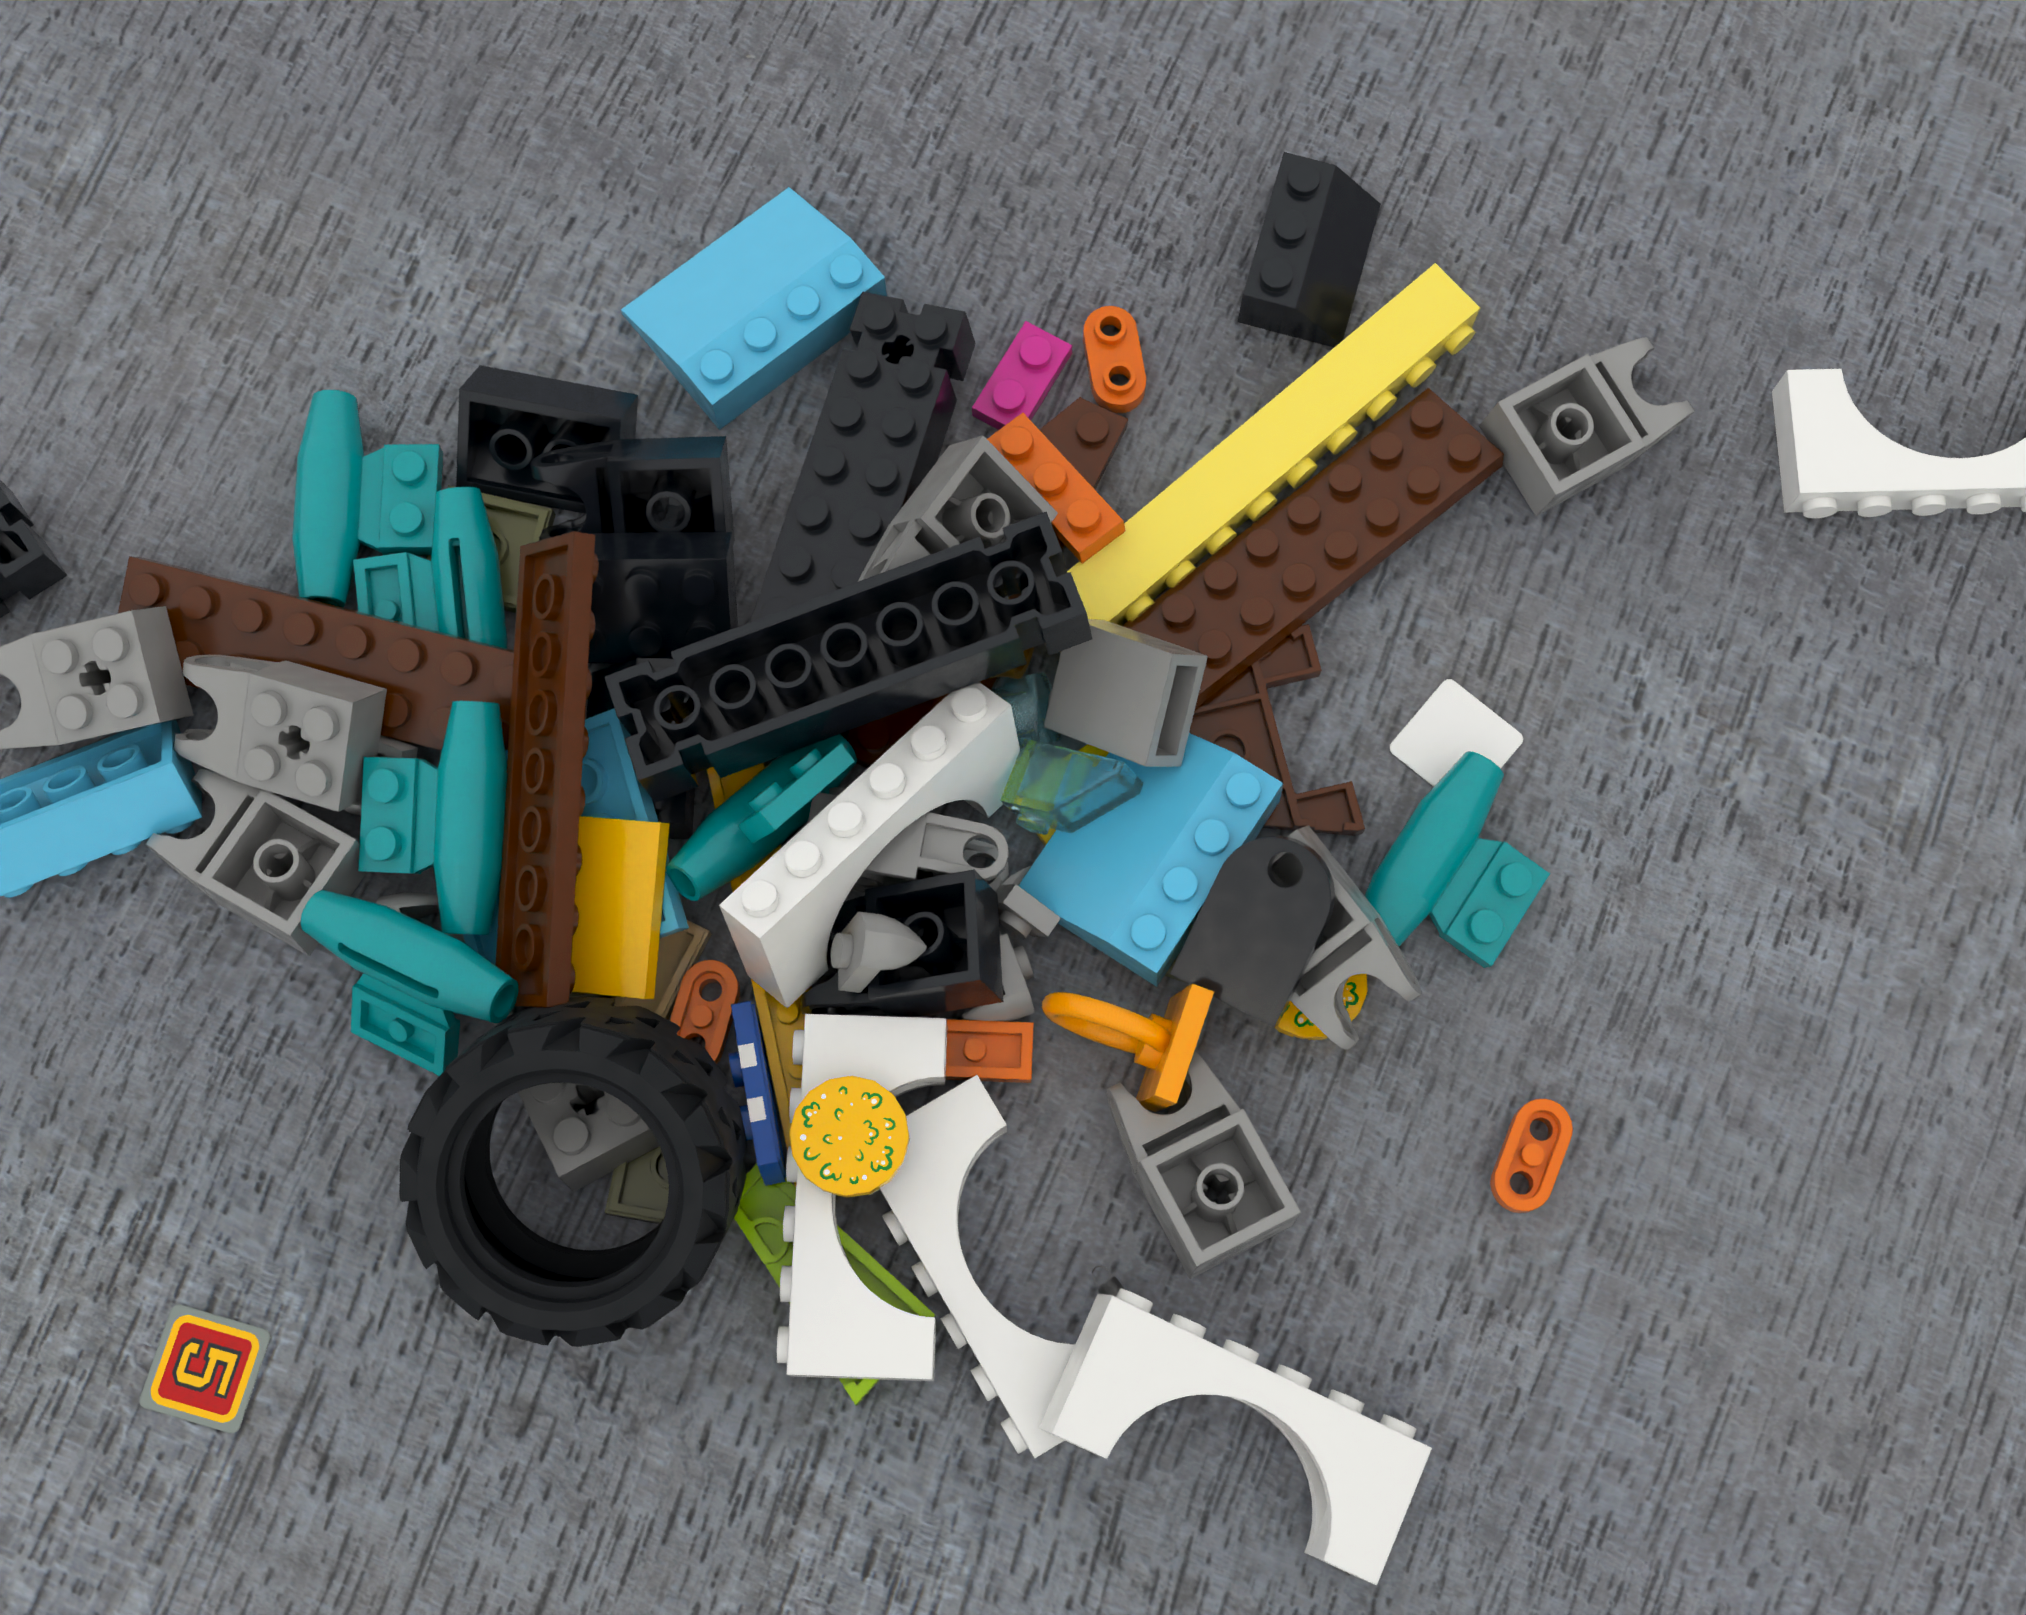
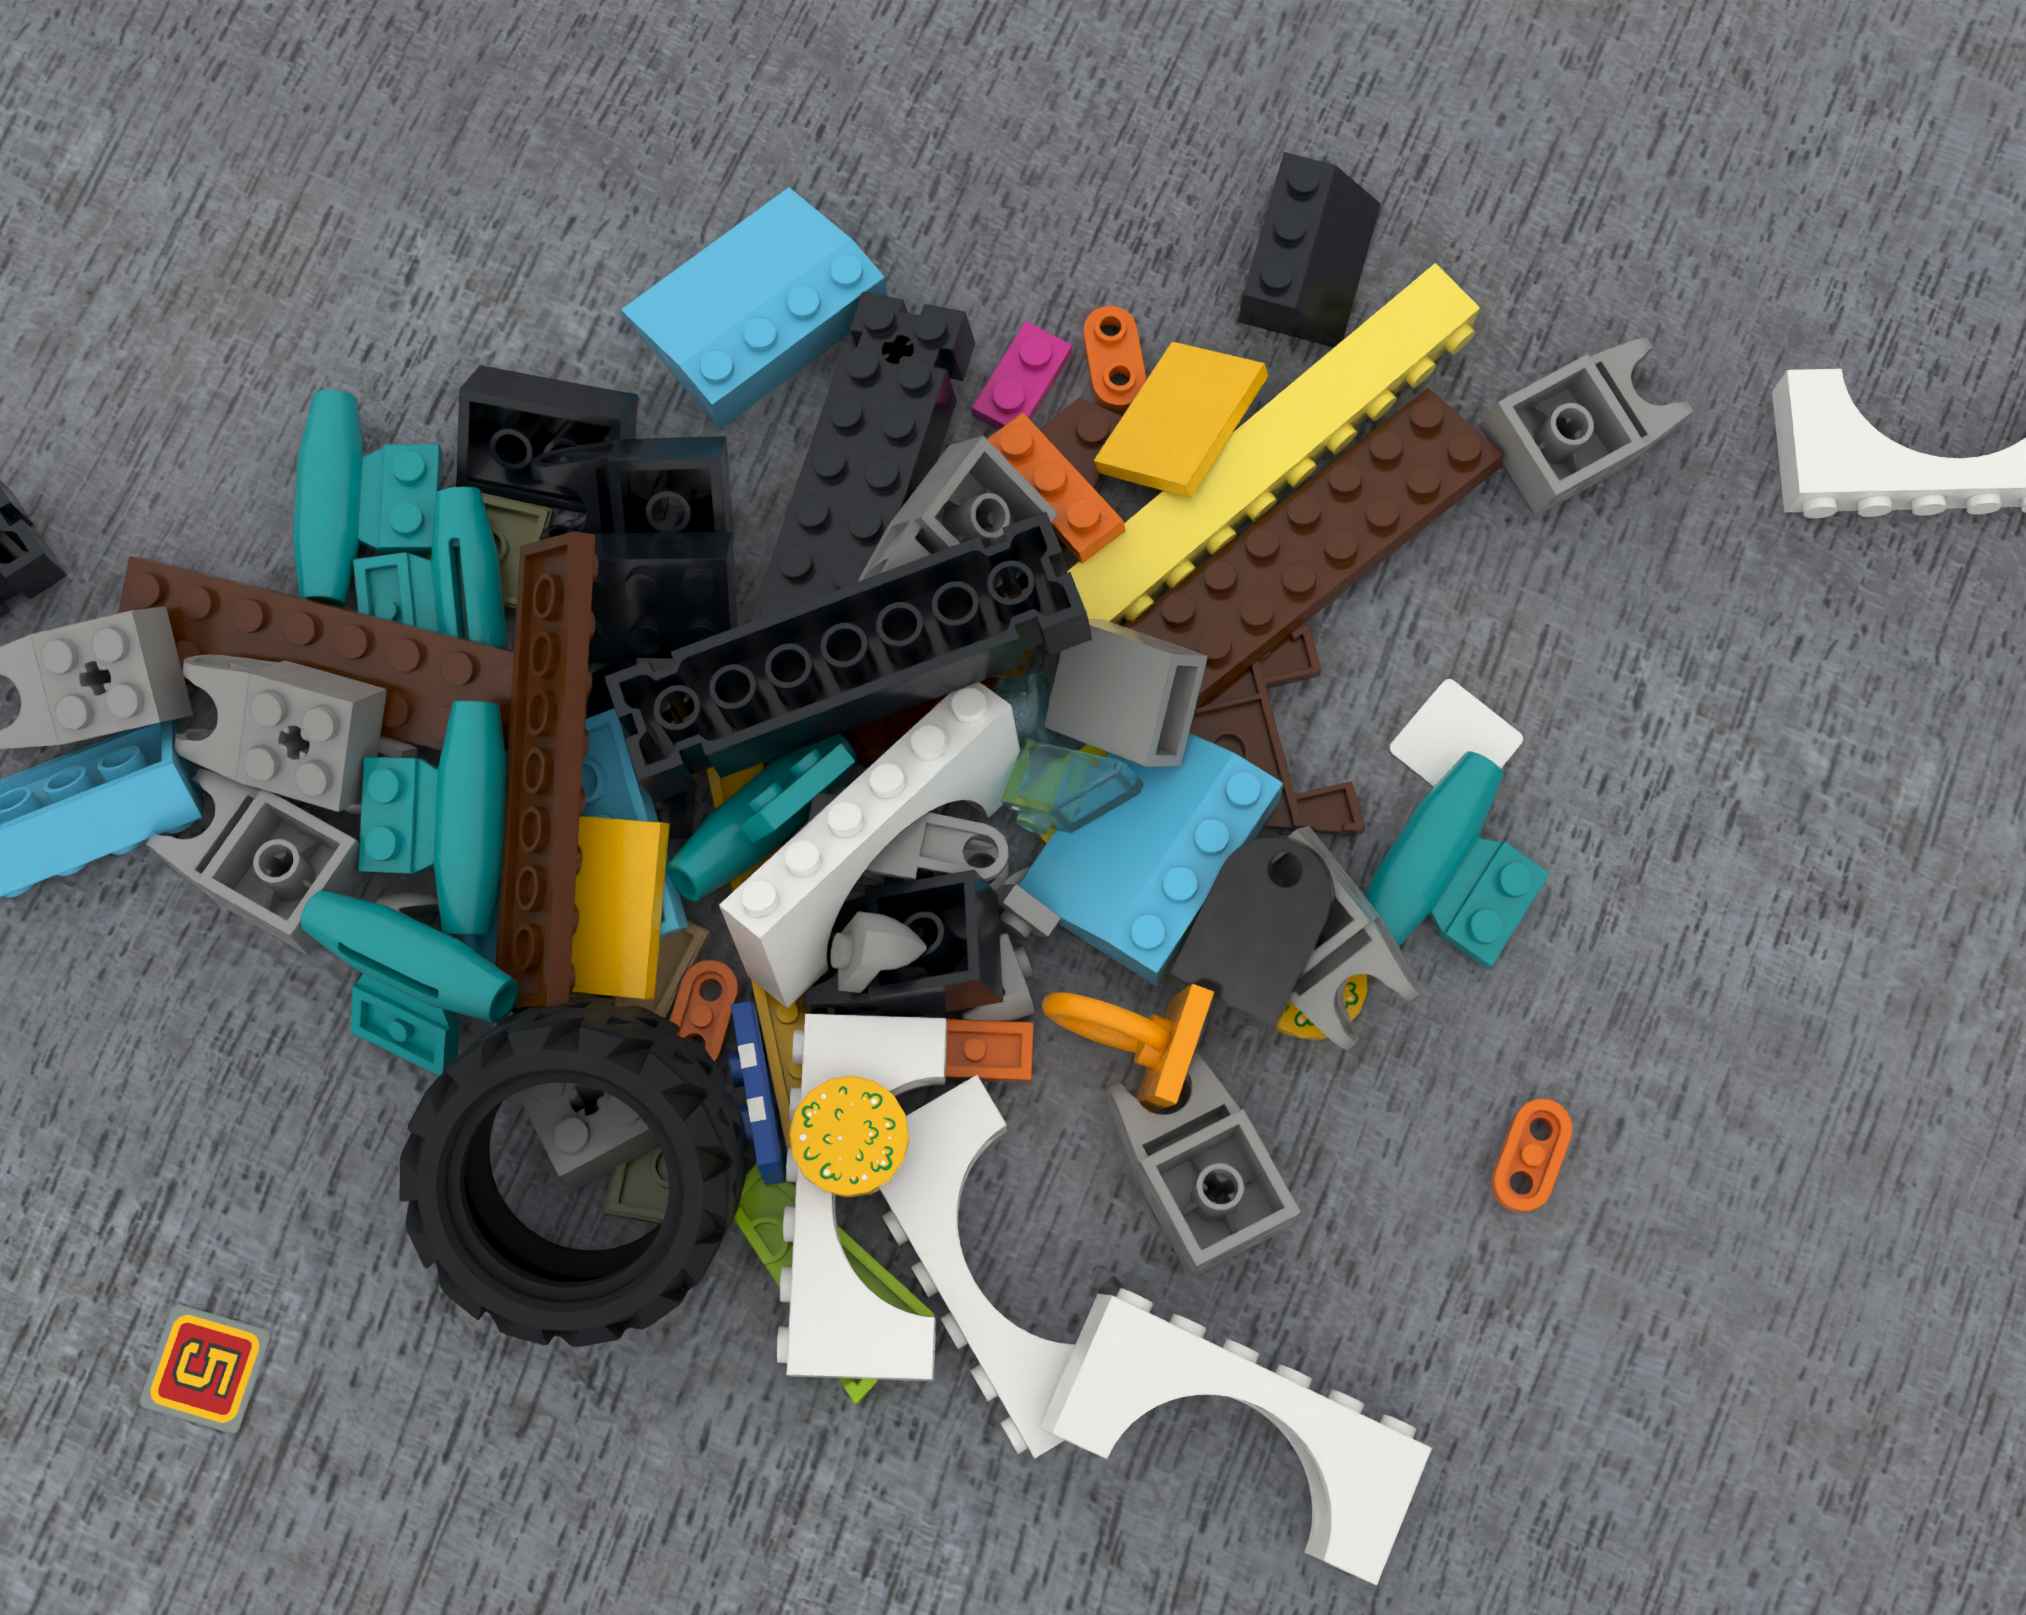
(1181, 419): none -> yellow tile

